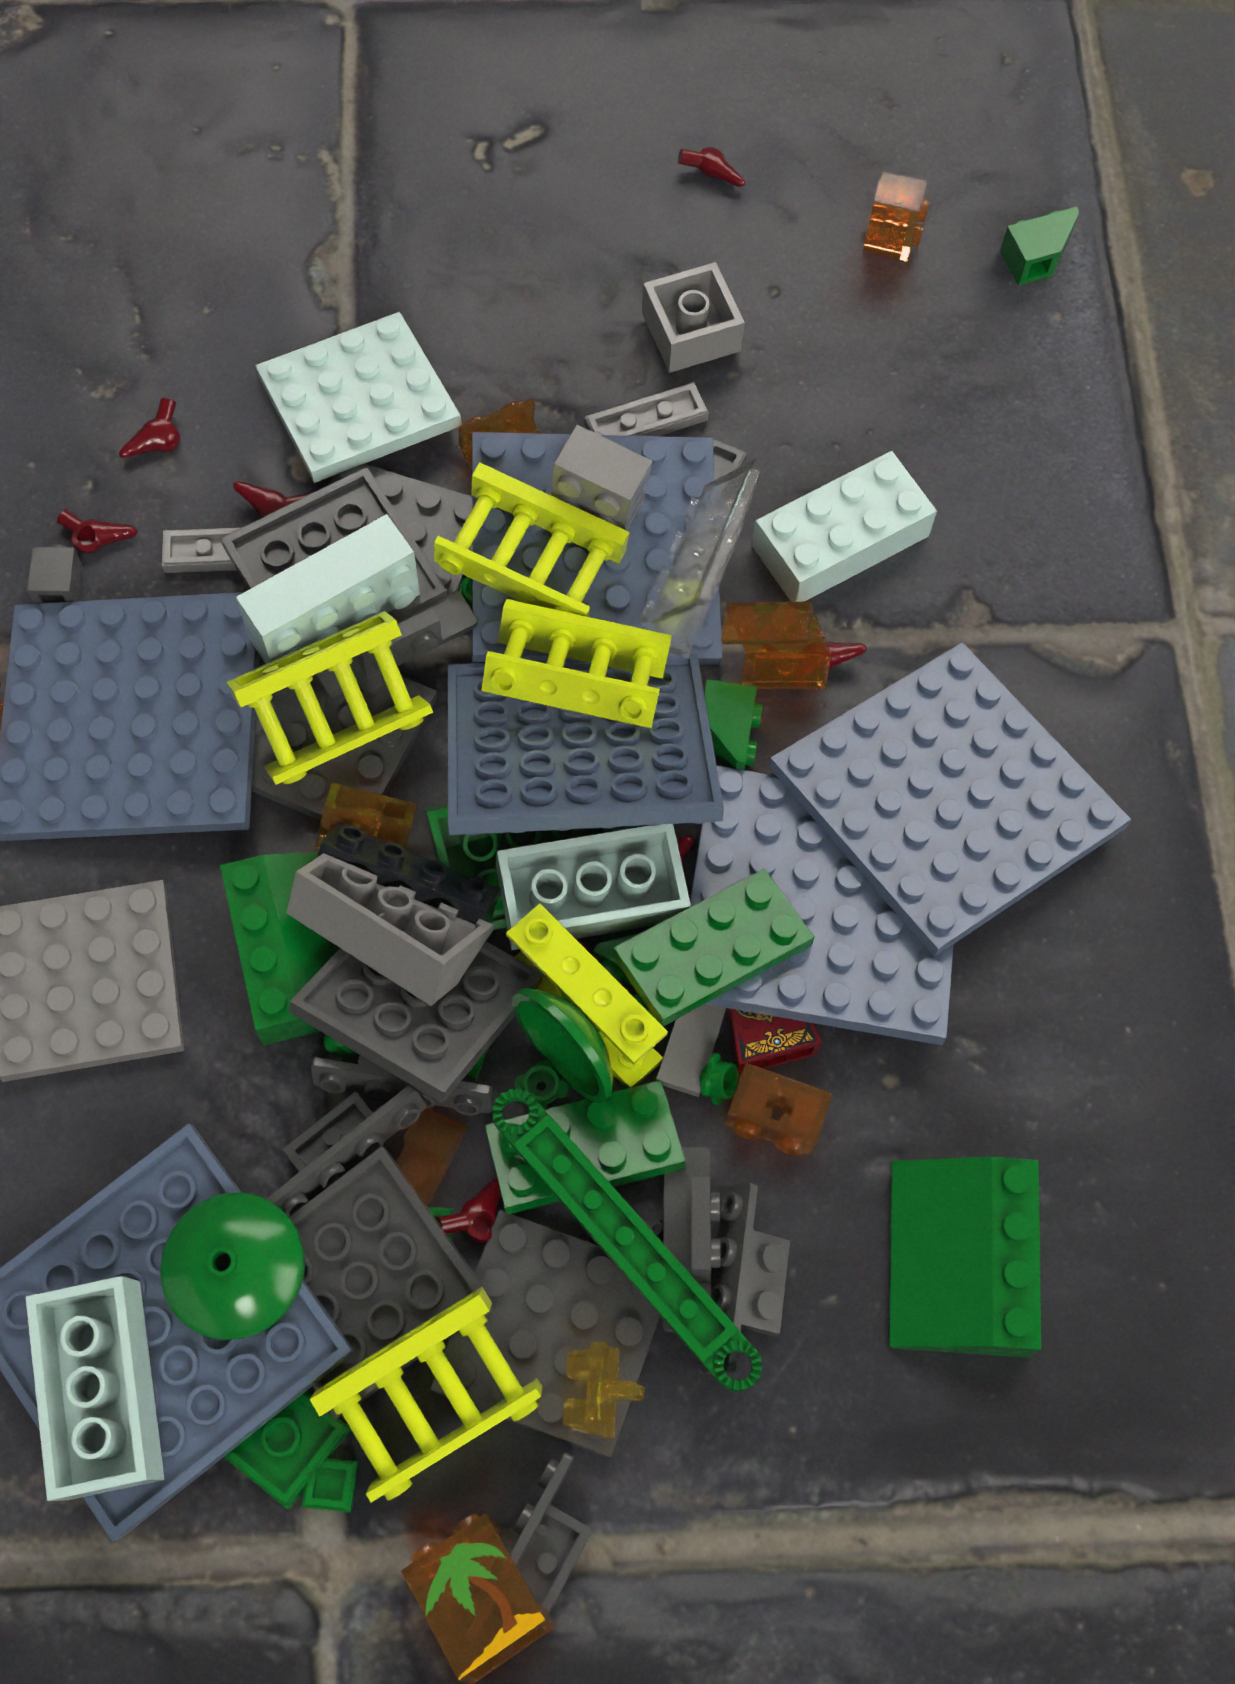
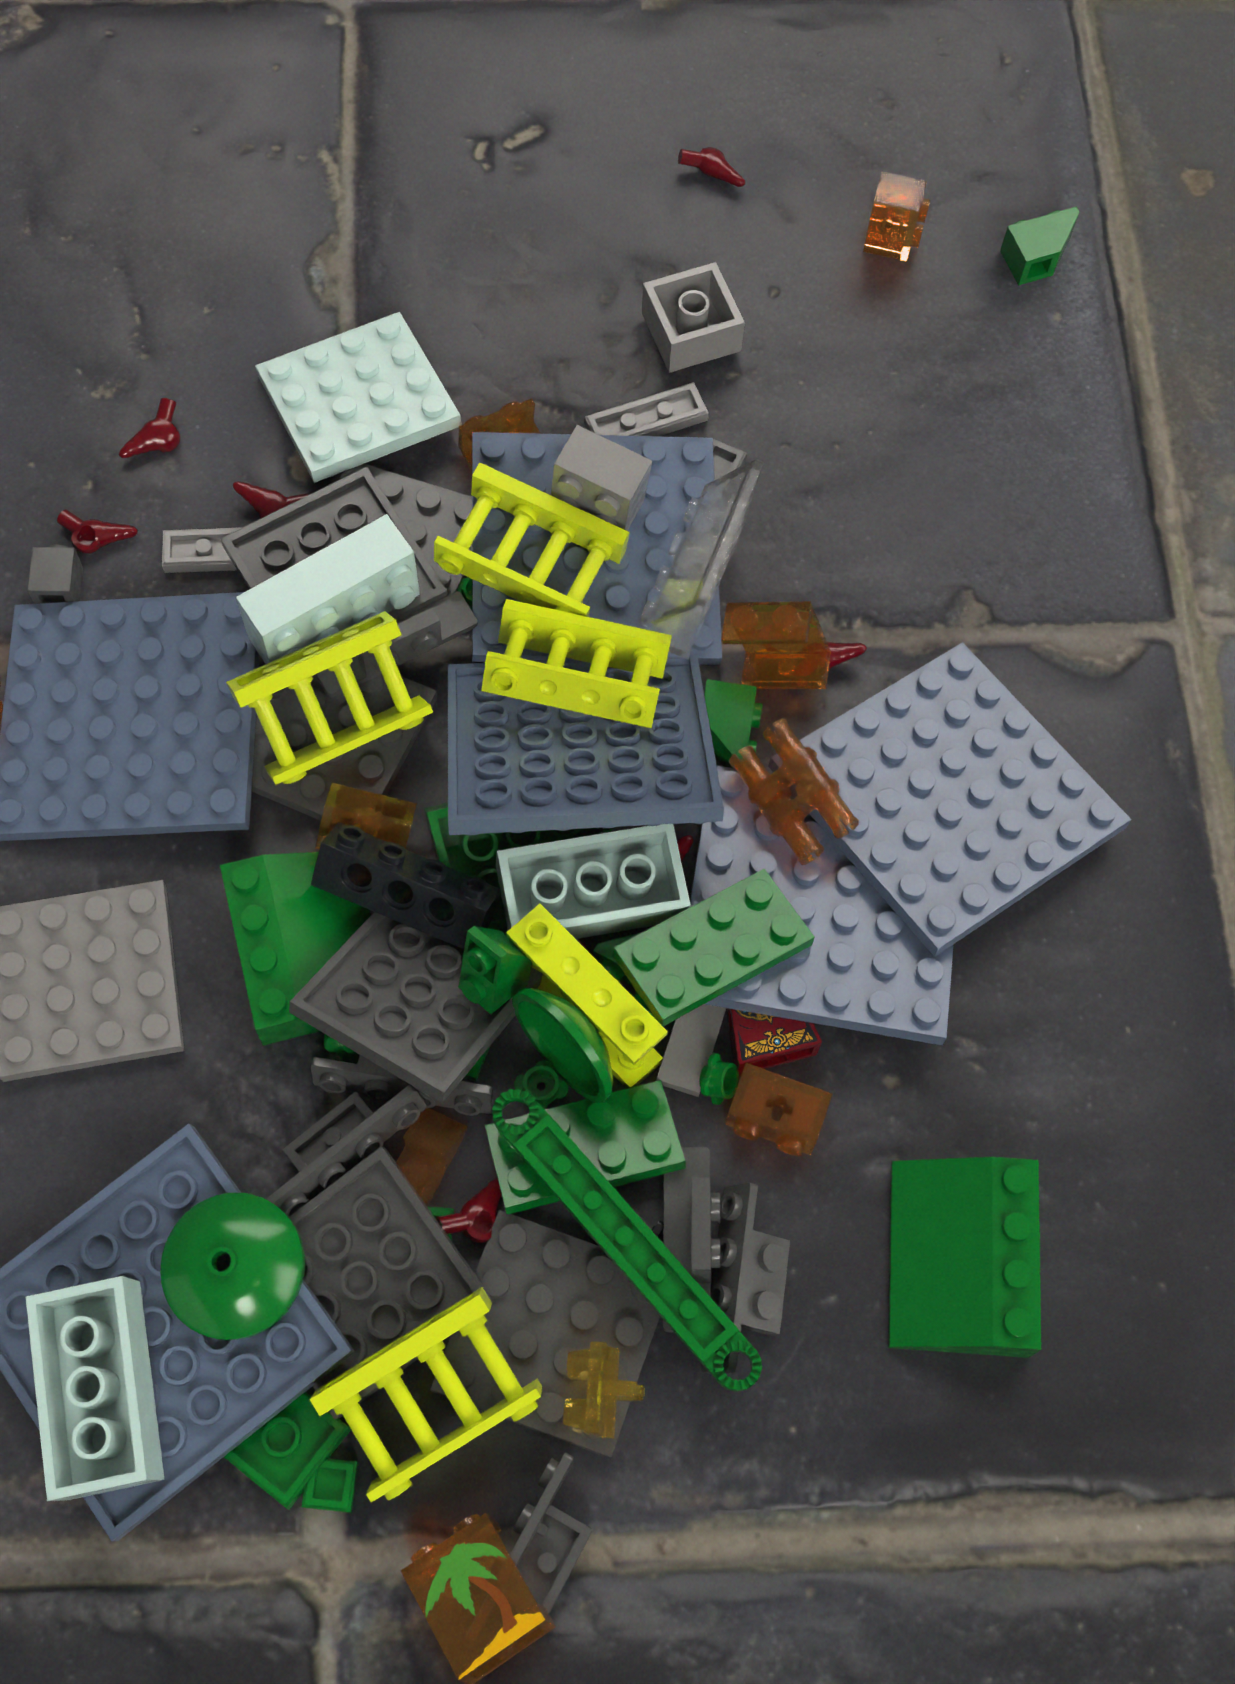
(386, 927): light grey wedge -> none
(492, 968): none -> green slope
(813, 791): none -> clear orange pin
(843, 528): light aqua brick -> none

